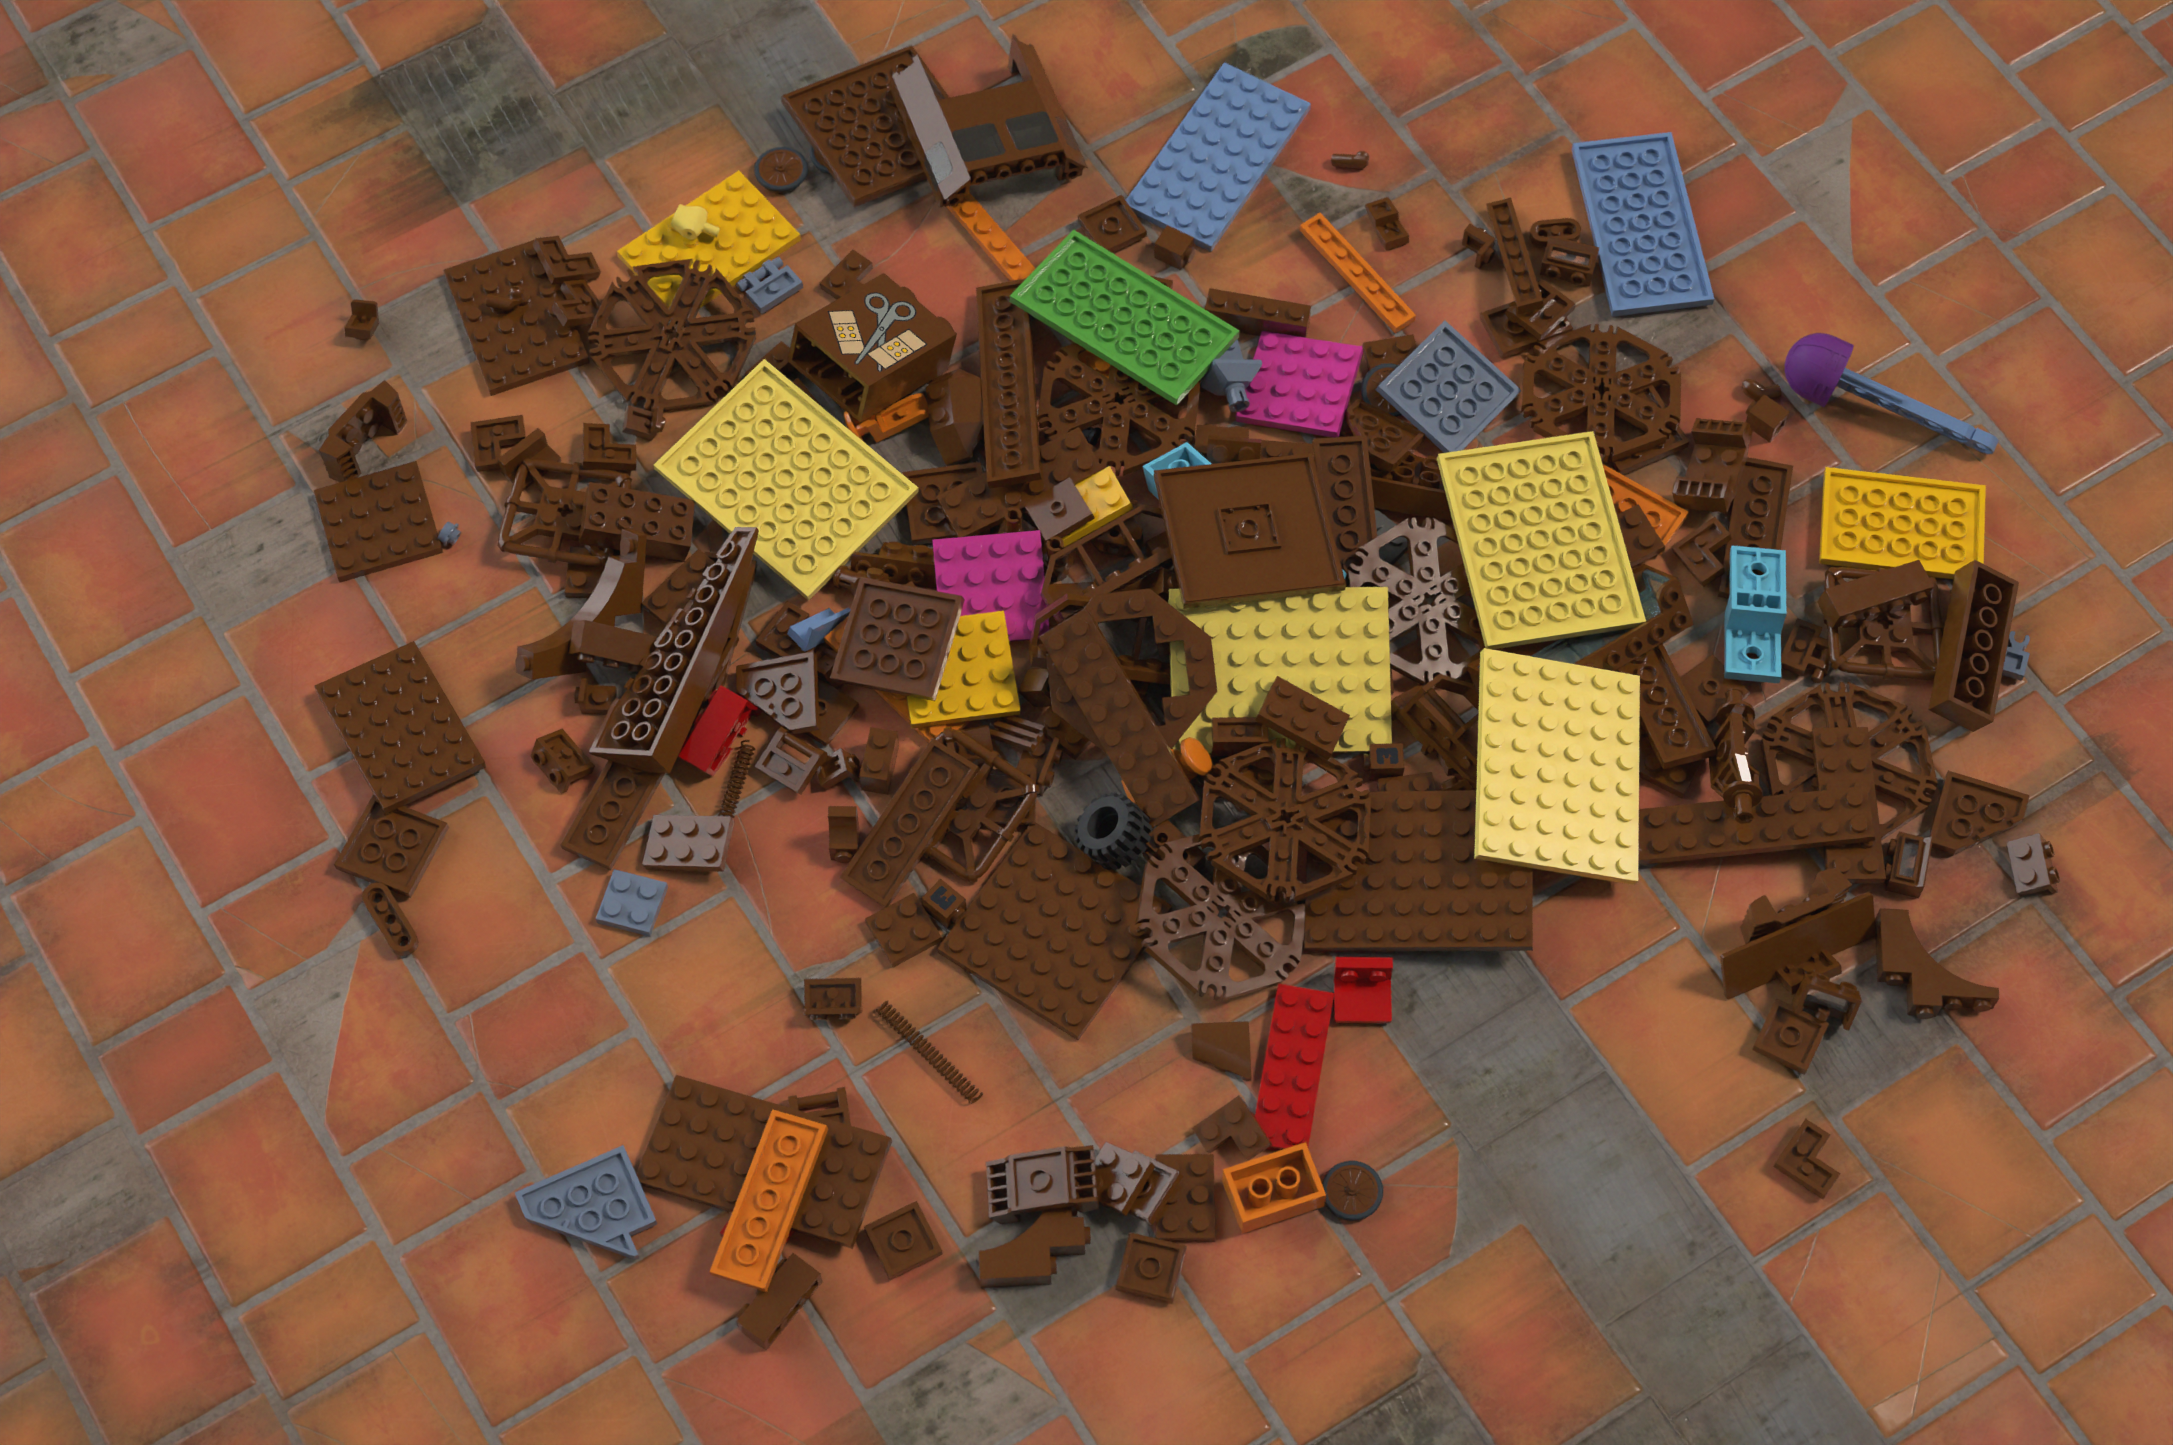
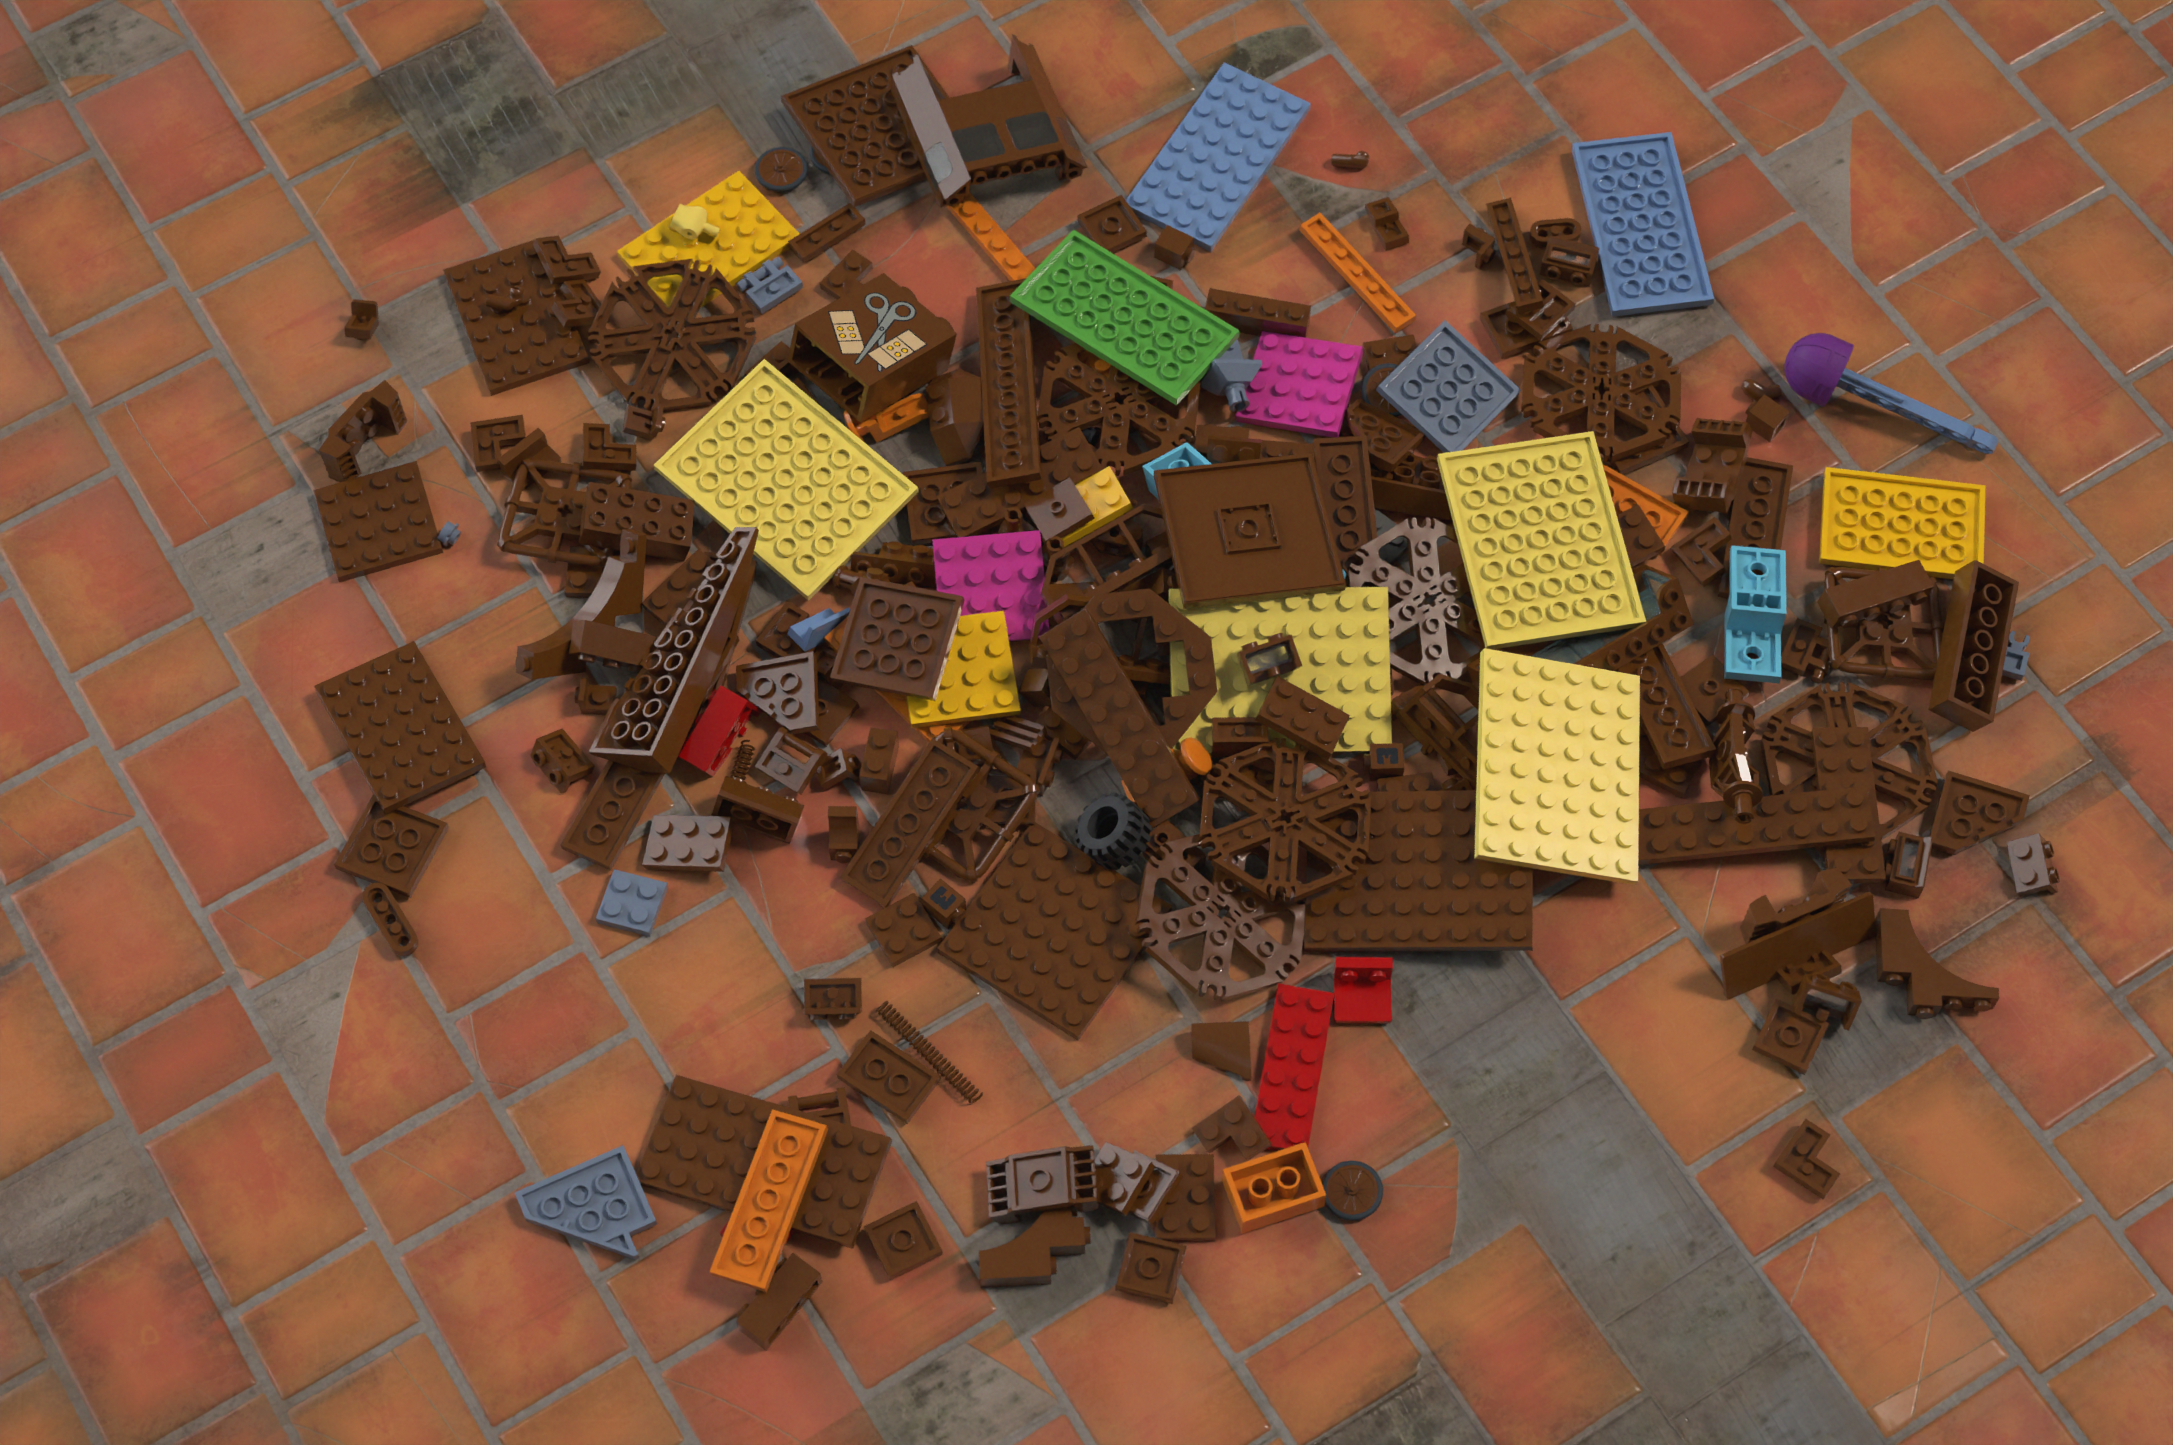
(758, 809): none -> reddish brown slope
(826, 233): none -> reddish brown plate
(888, 1077): none -> reddish brown plate
(1268, 659): none -> reddish brown window

